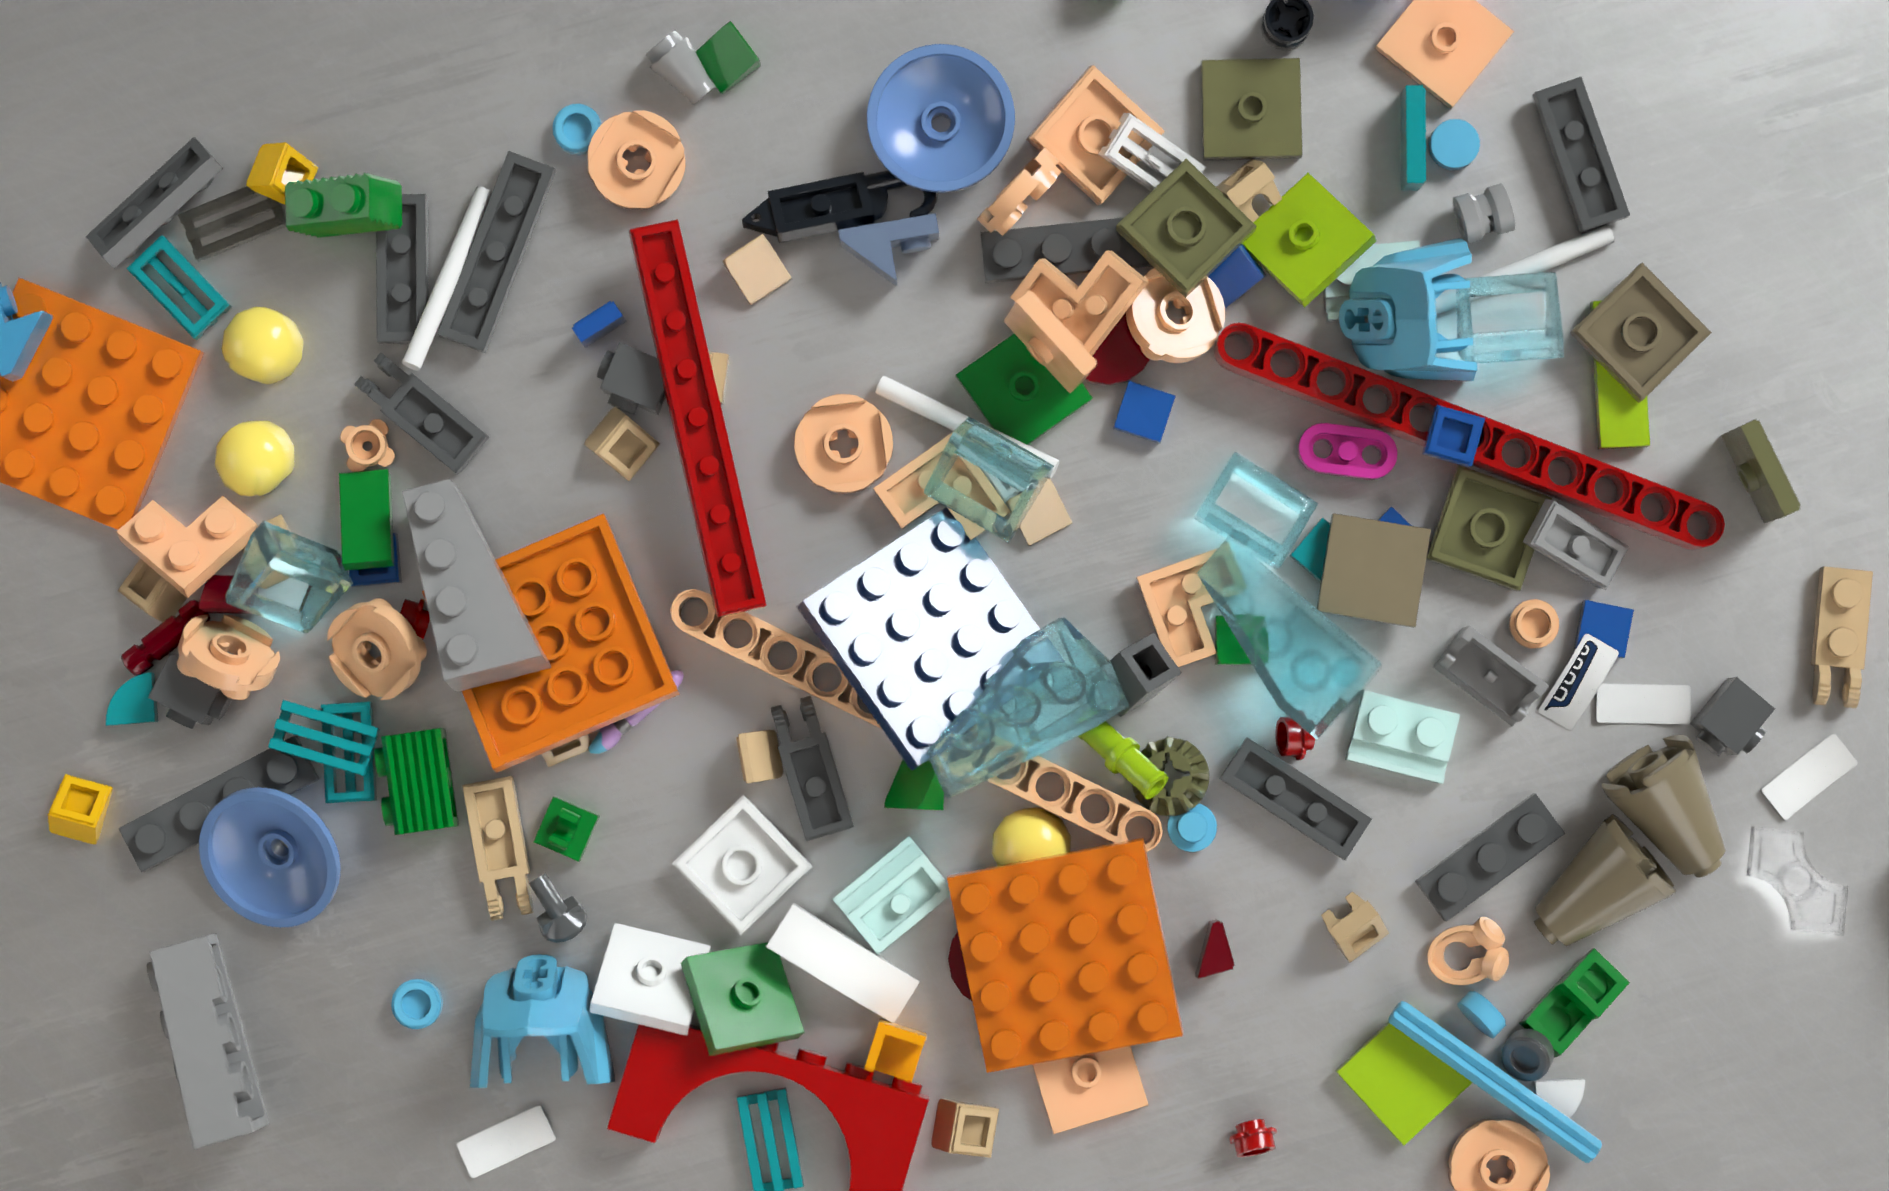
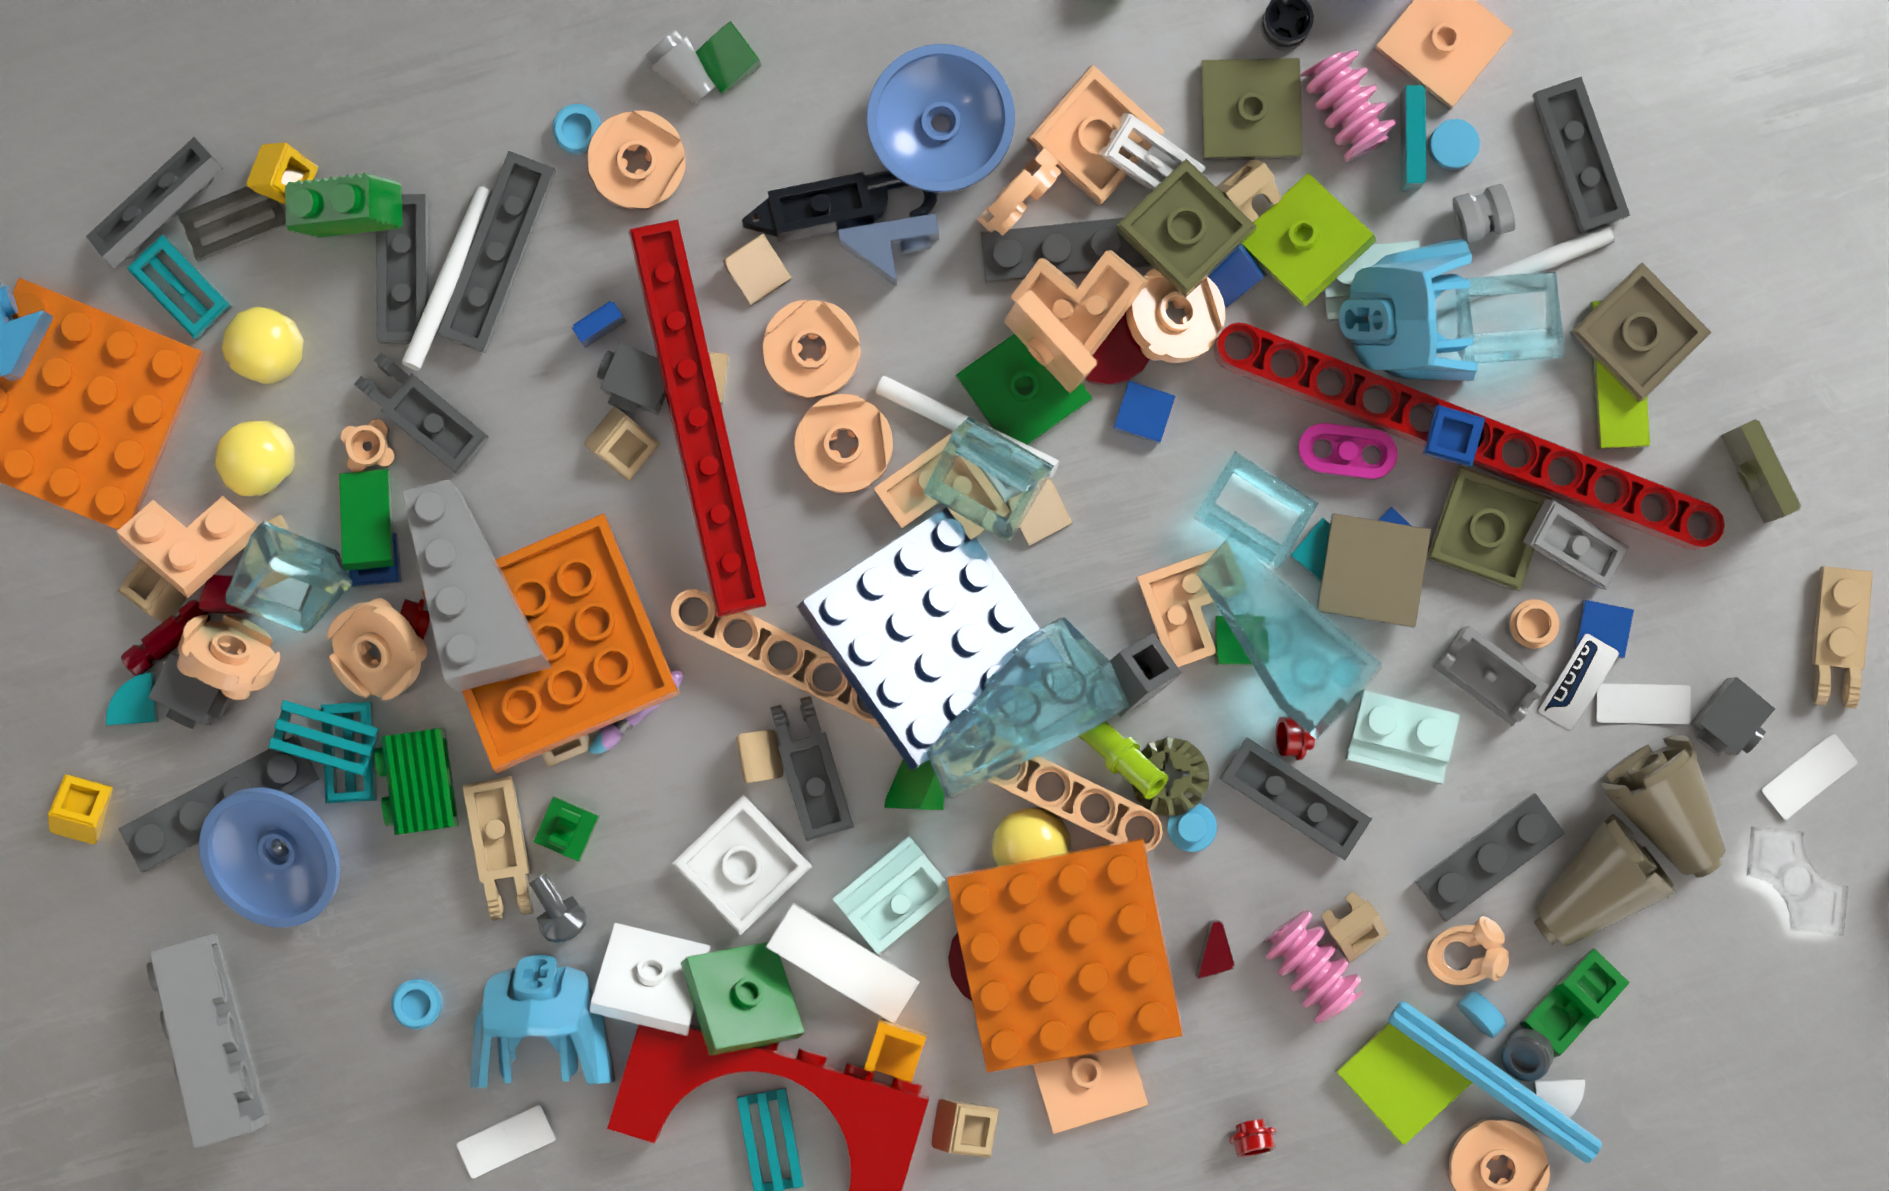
(811, 377): none -> light nougat plate
(1313, 966): none -> bright pink piece
(1349, 104): none -> bright pink piece

